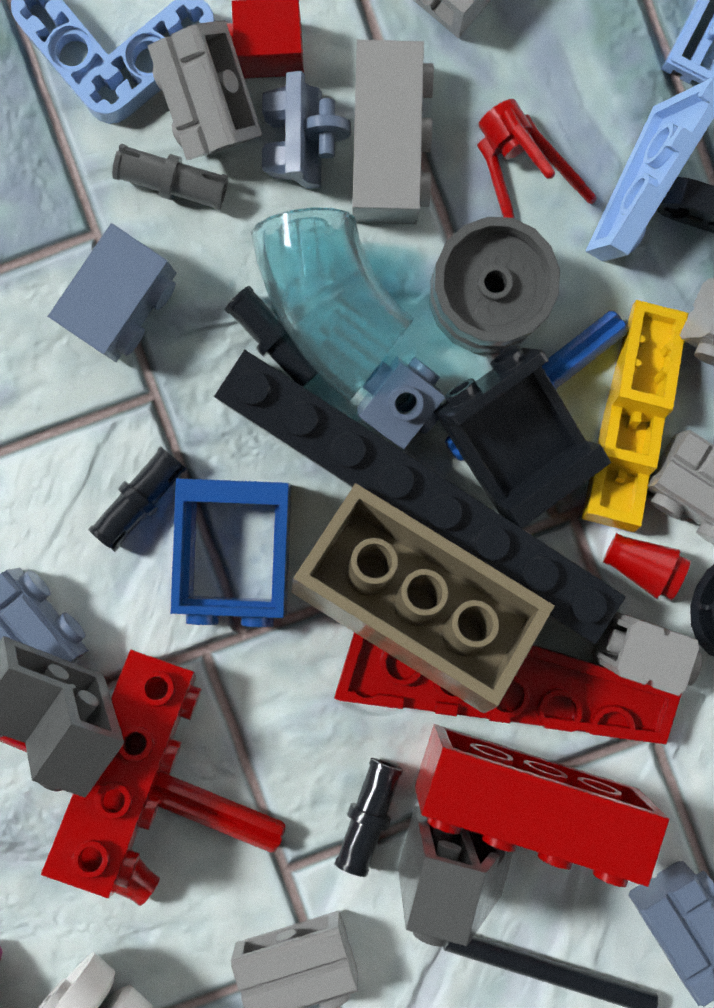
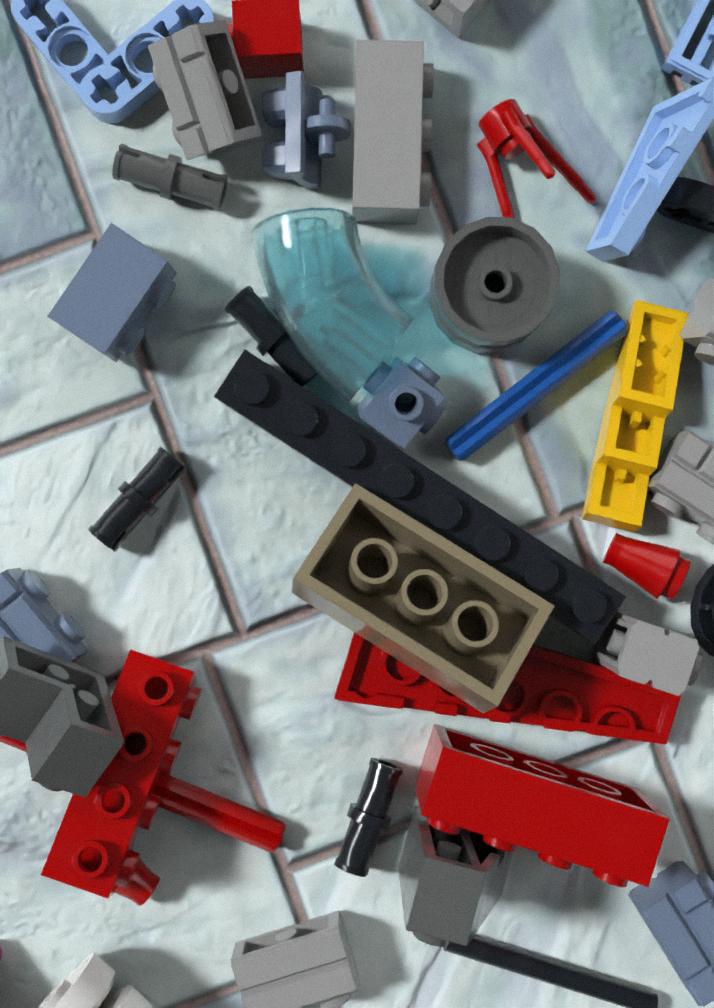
(205, 609): blue window -> none
(519, 436): black panel -> none

